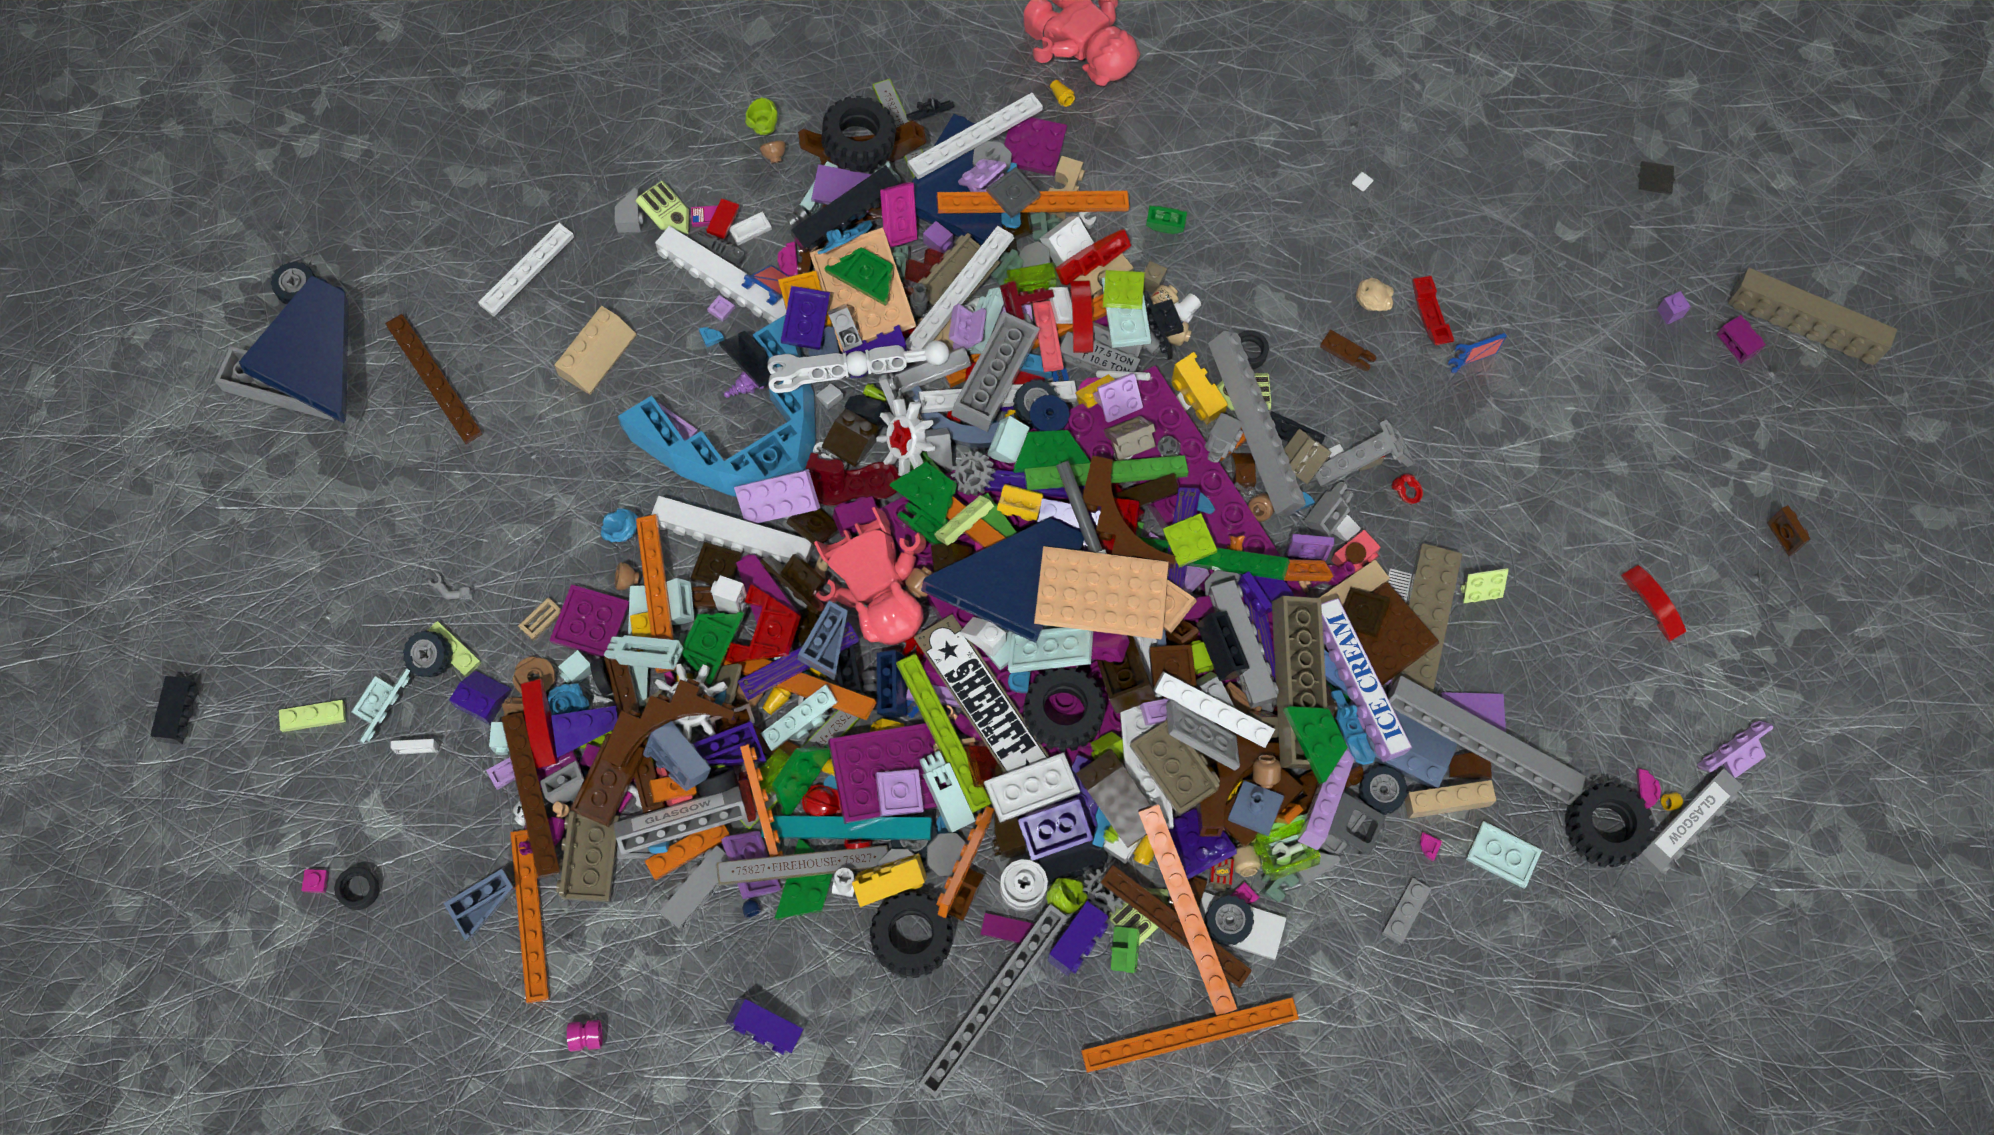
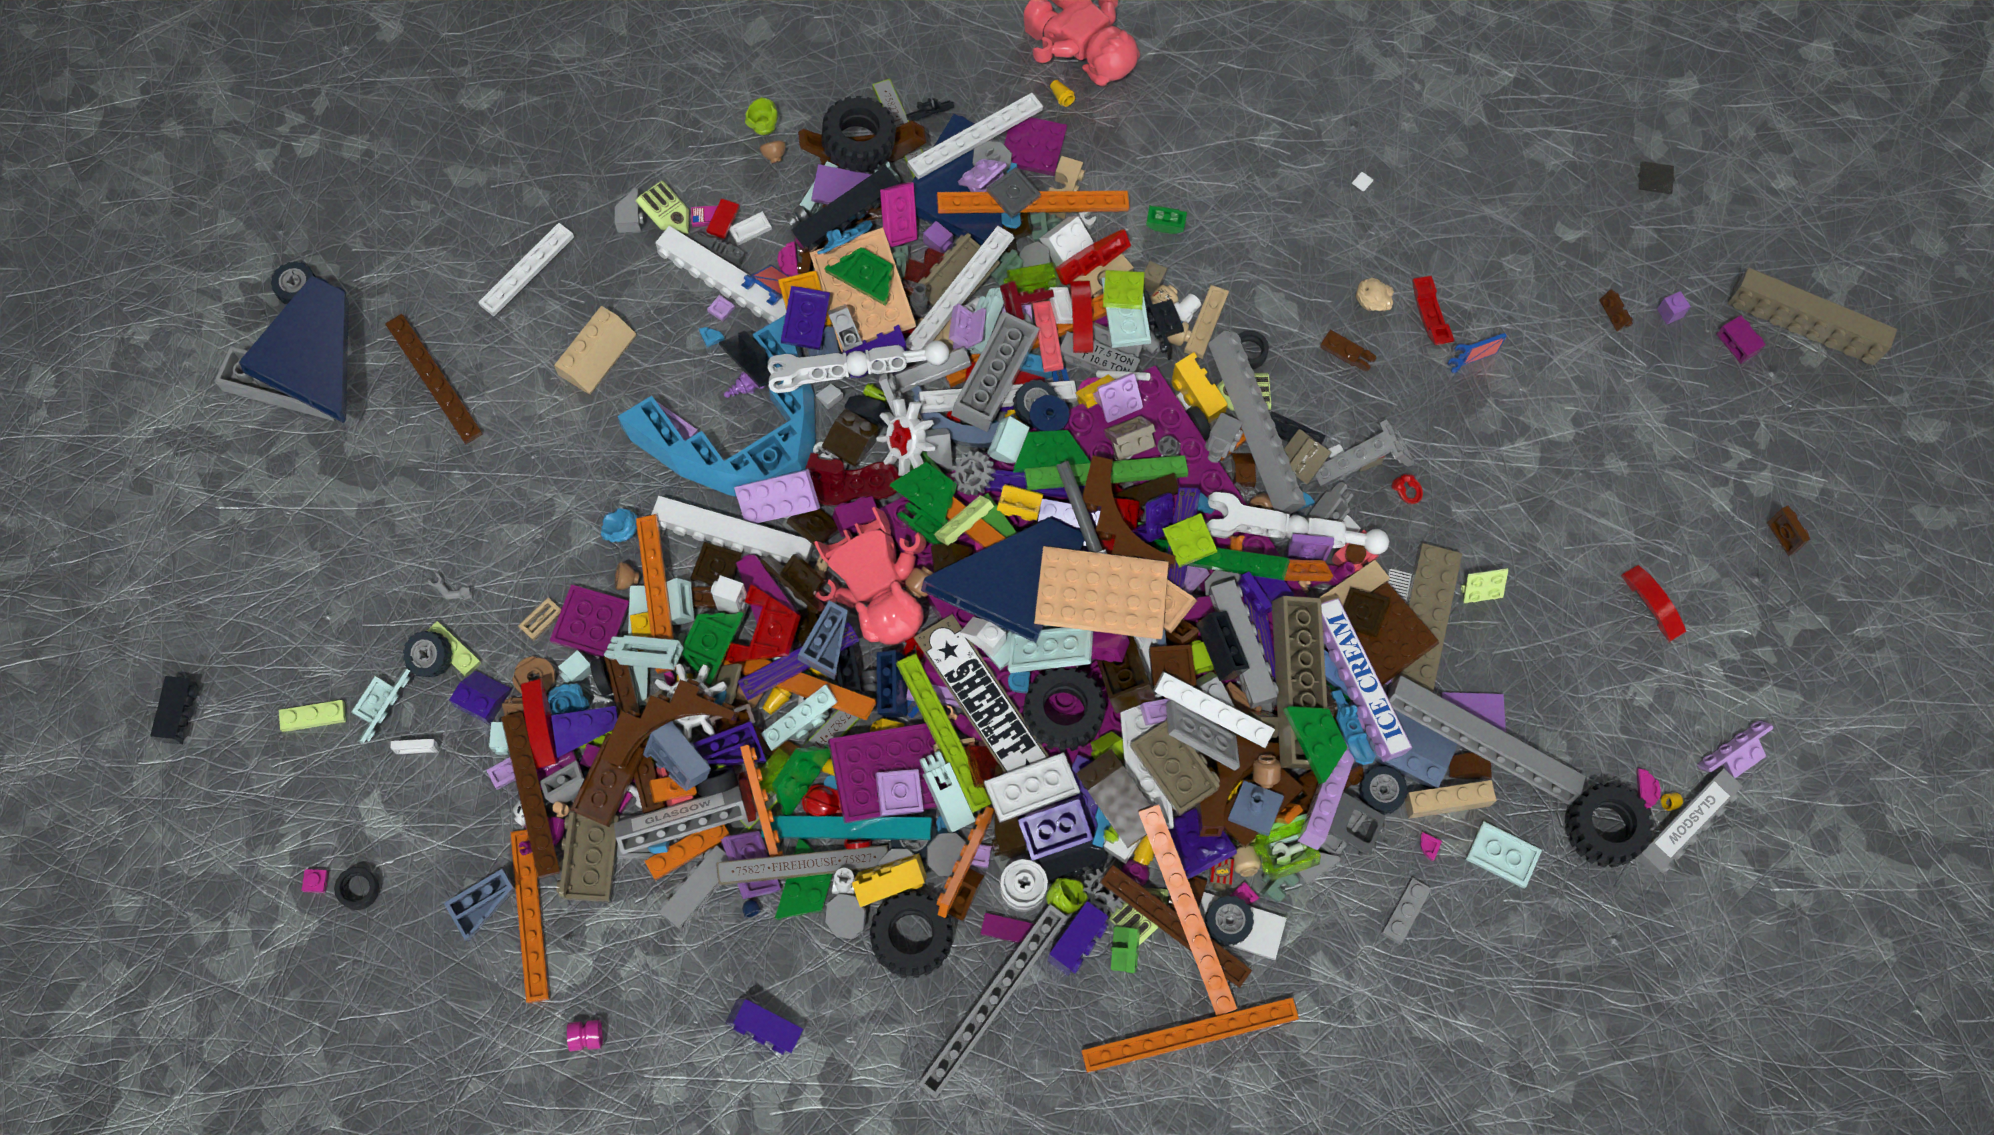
(845, 916): none -> light grey piece
(982, 856): none -> lavender tile
(1136, 871): none -> magenta brick
(1158, 516): none -> dark purple bracket
(1199, 421): none -> black tyre
(1206, 321): none -> tan tile
(1278, 525): none -> white piece
(1614, 308): none -> reddish brown hinge

